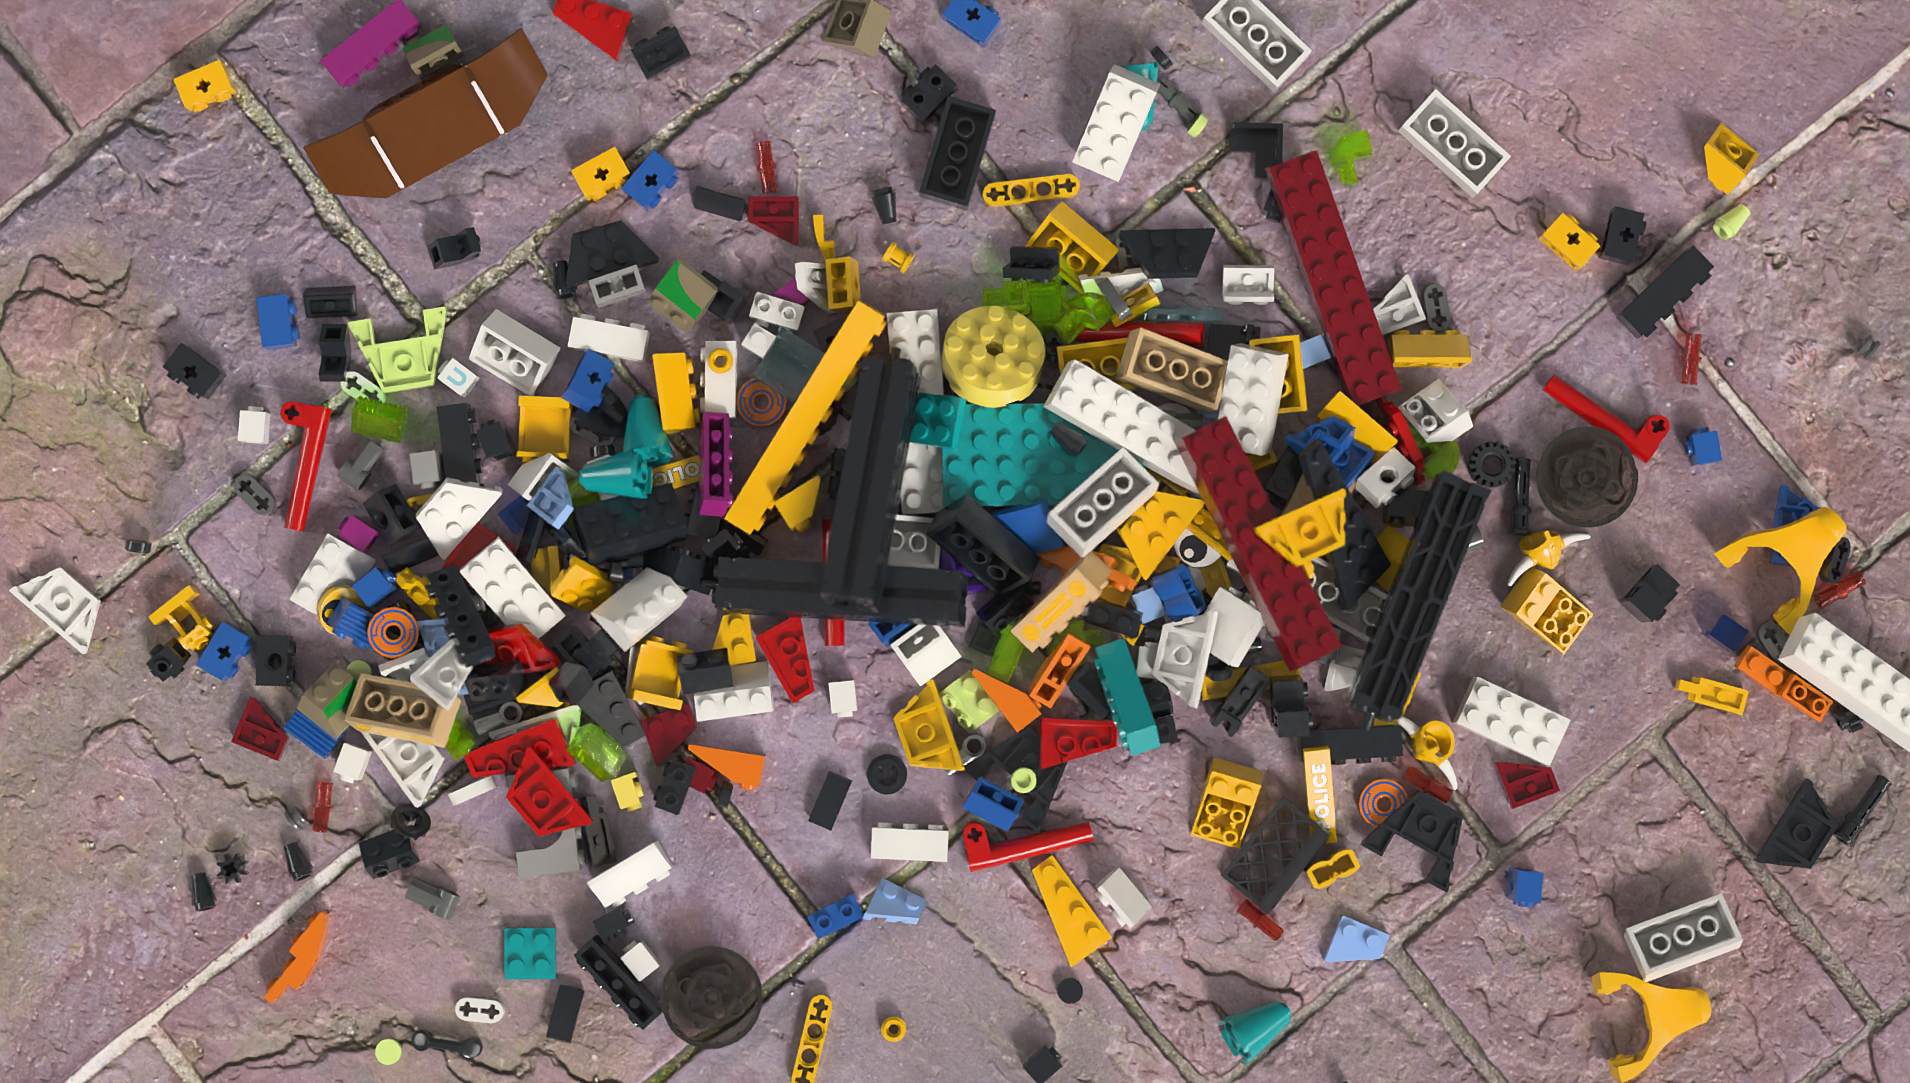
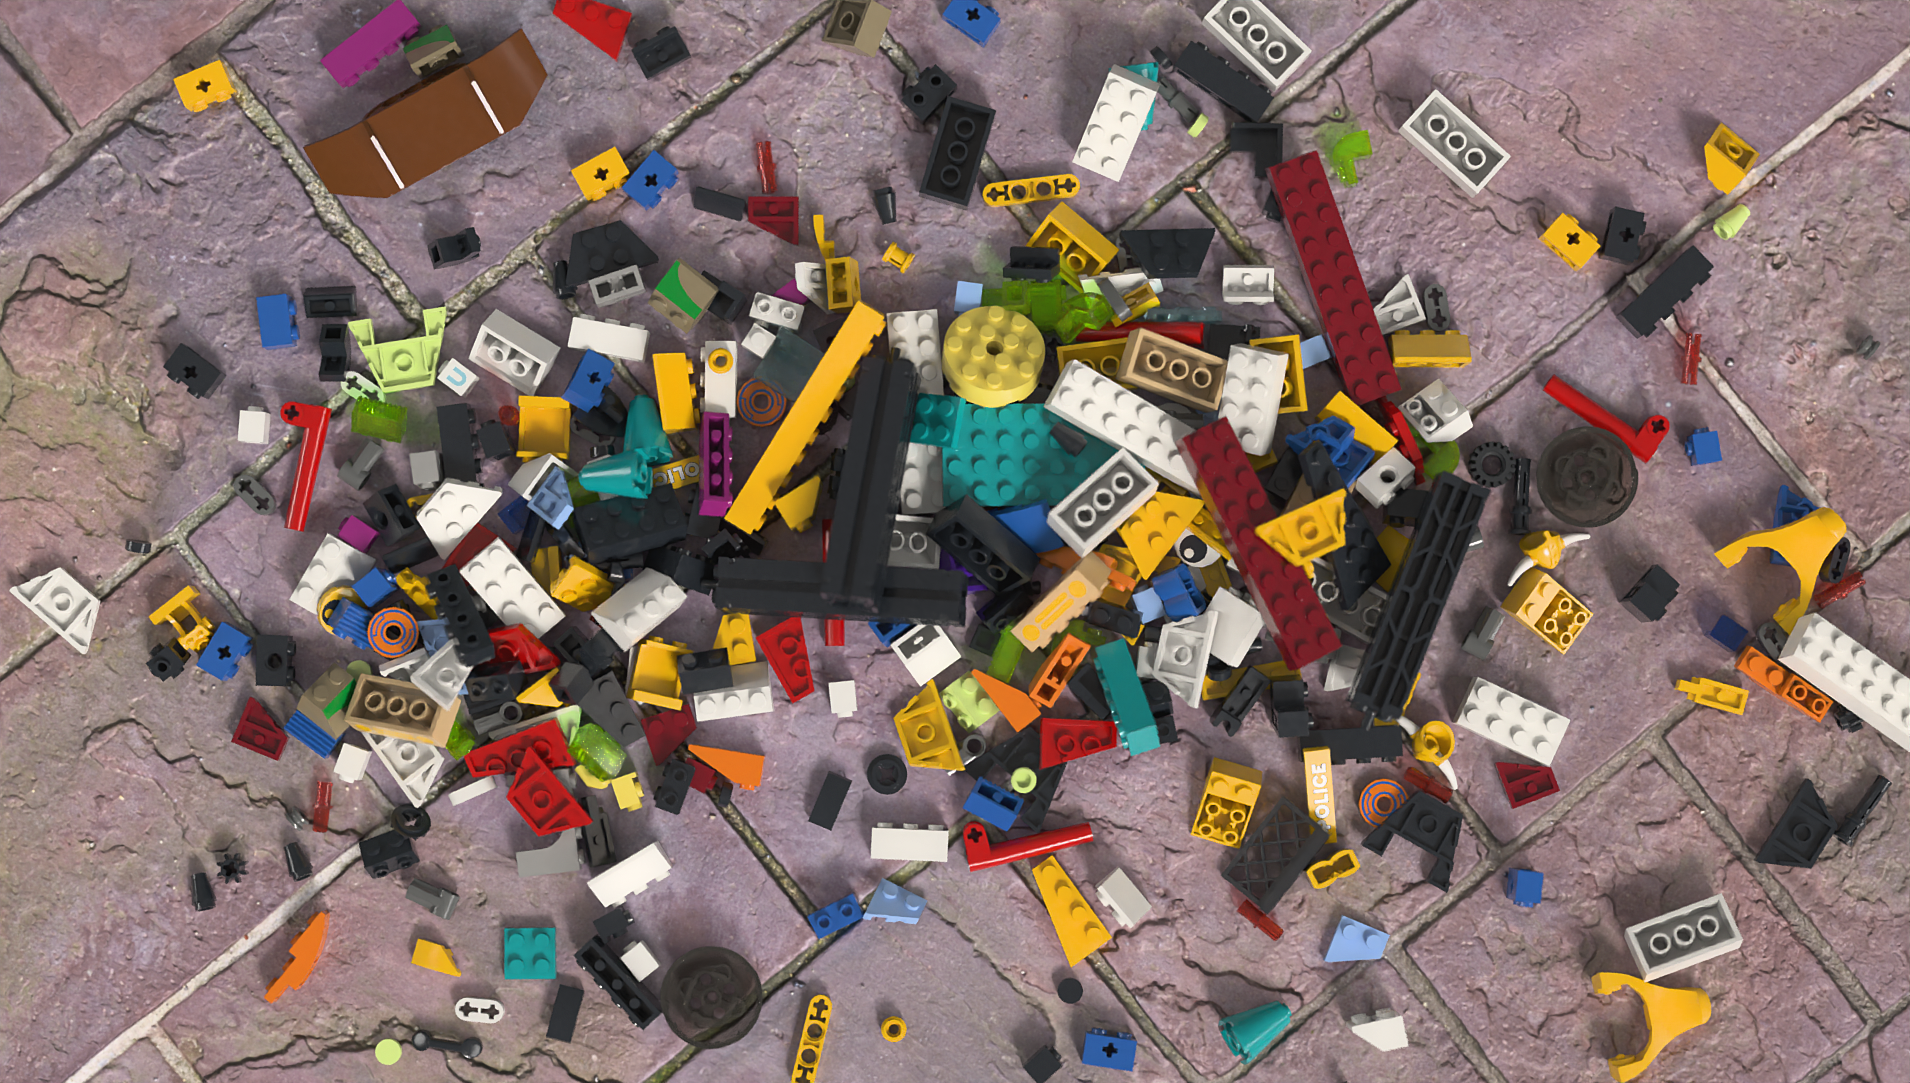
(434, 957): none -> yellow slope
(505, 411): none -> clear red pin
(589, 779): none -> light yellow arm
(967, 297): none -> light blue brick
(1120, 1059): none -> blue brick
(1223, 83): none -> black brick
(1382, 1030): none -> white slope
(1480, 638): none -> dark grey piece

